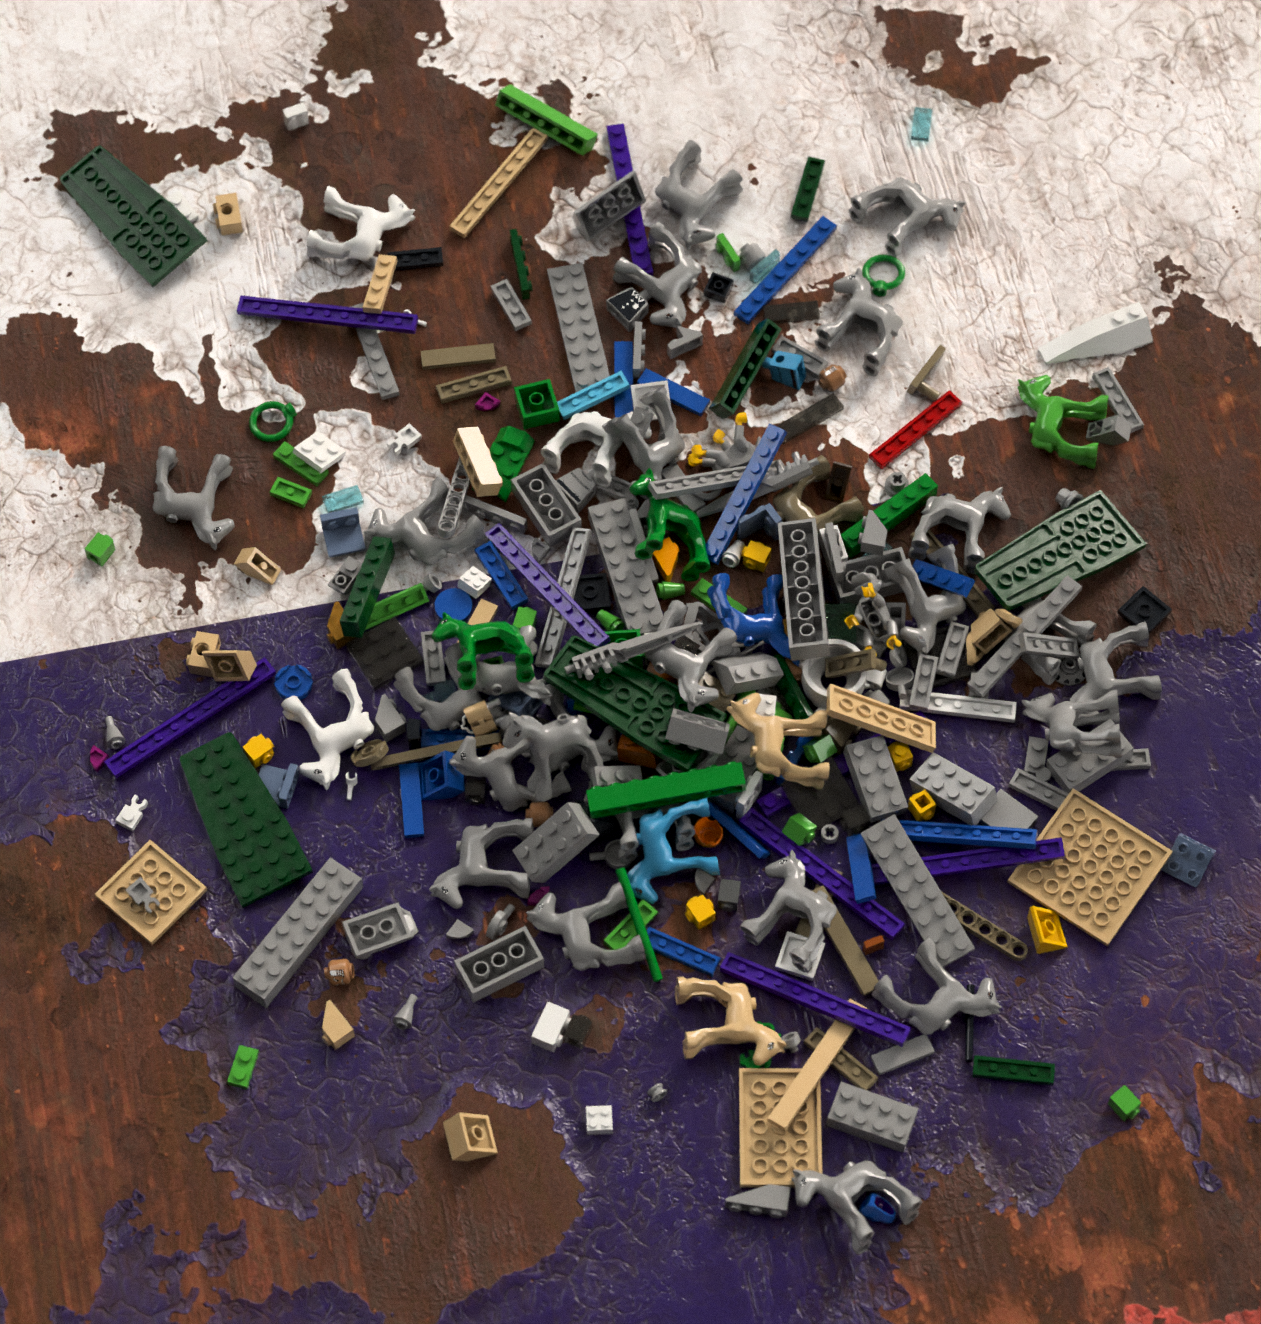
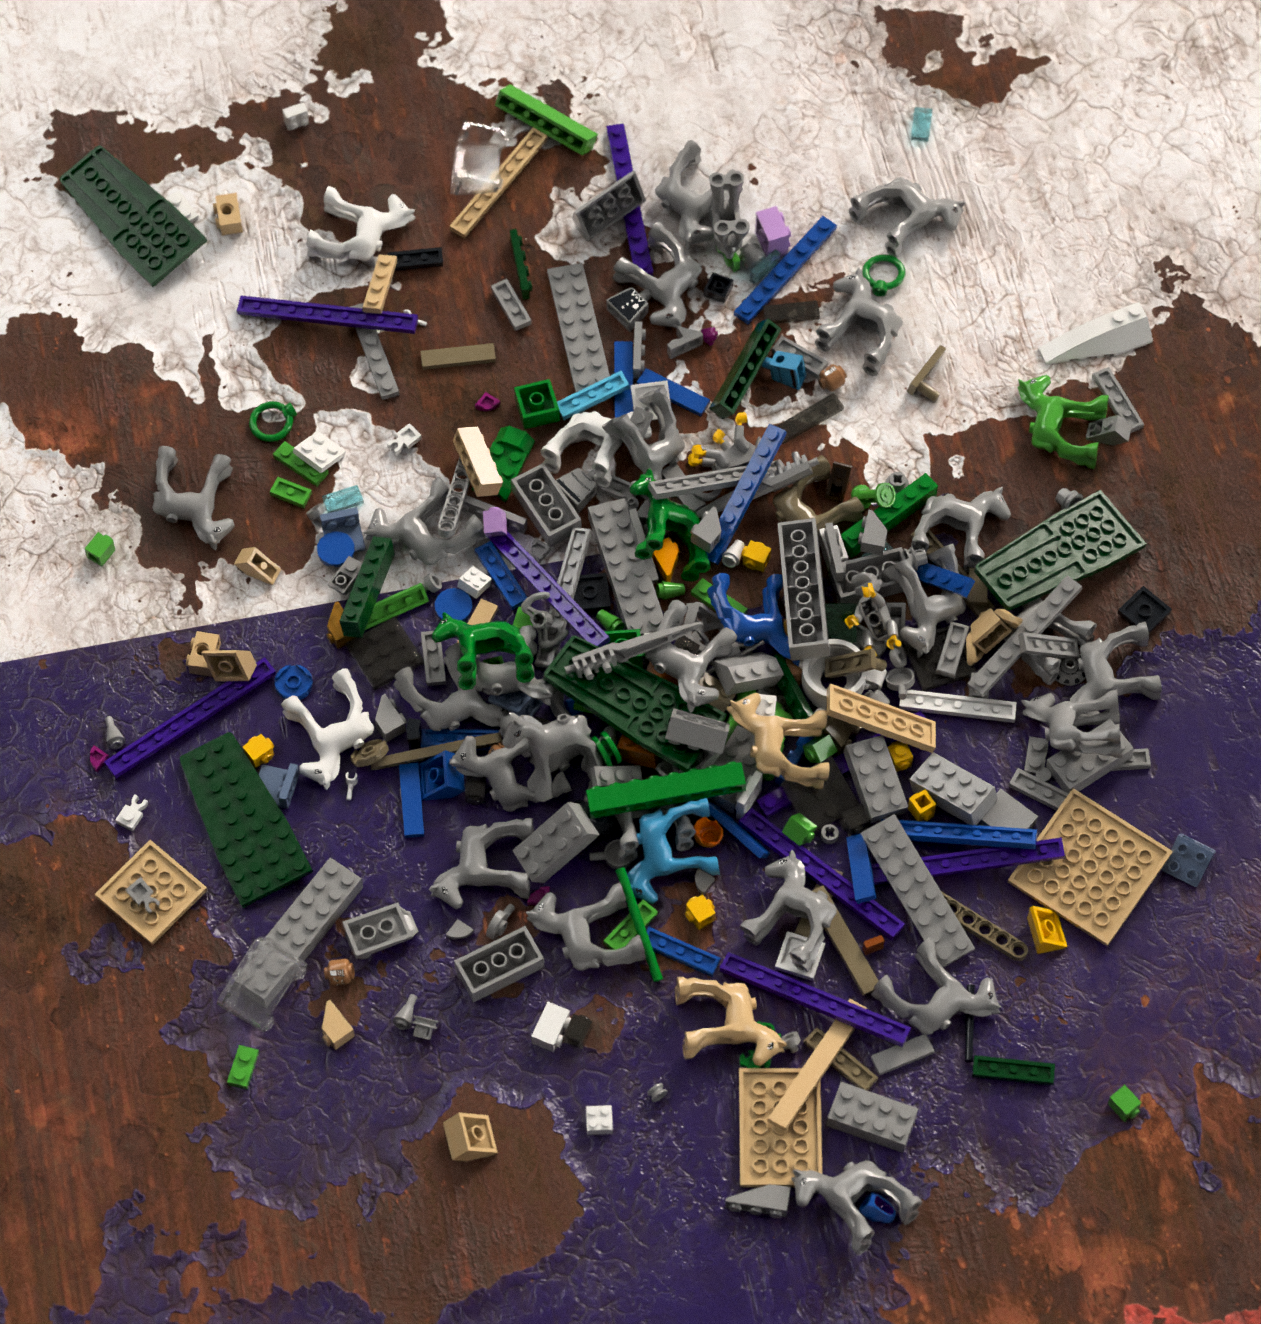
(261, 983): none -> clear windscreen
(315, 512): none -> light grey tile
(335, 548): none -> blue tile
(424, 1027): none -> light grey piece
(442, 691): clear light blue plate -> none
(473, 384): dark tan tile -> none
(477, 159): none -> clear windscreen
(481, 718): tan piece -> none
(494, 522): none -> lavender brick
(539, 812): medium nougat head -> none
(542, 621): none -> light grey piece
(607, 749): none -> green head
(708, 531): none -> light grey slope
(709, 335): none -> magenta plate
(726, 221): none -> light grey animal
(729, 895): dark grey brick -> none
(762, 517): sand blue bracket -> none
(772, 231): none -> lavender brick
(807, 189): dark green plate -> none
(883, 495): none -> bright green hose
(915, 429): red tile -> none
(917, 557): none -> light grey piece
(923, 682): light grey plate -> none
(979, 591): none -> dark tan tile

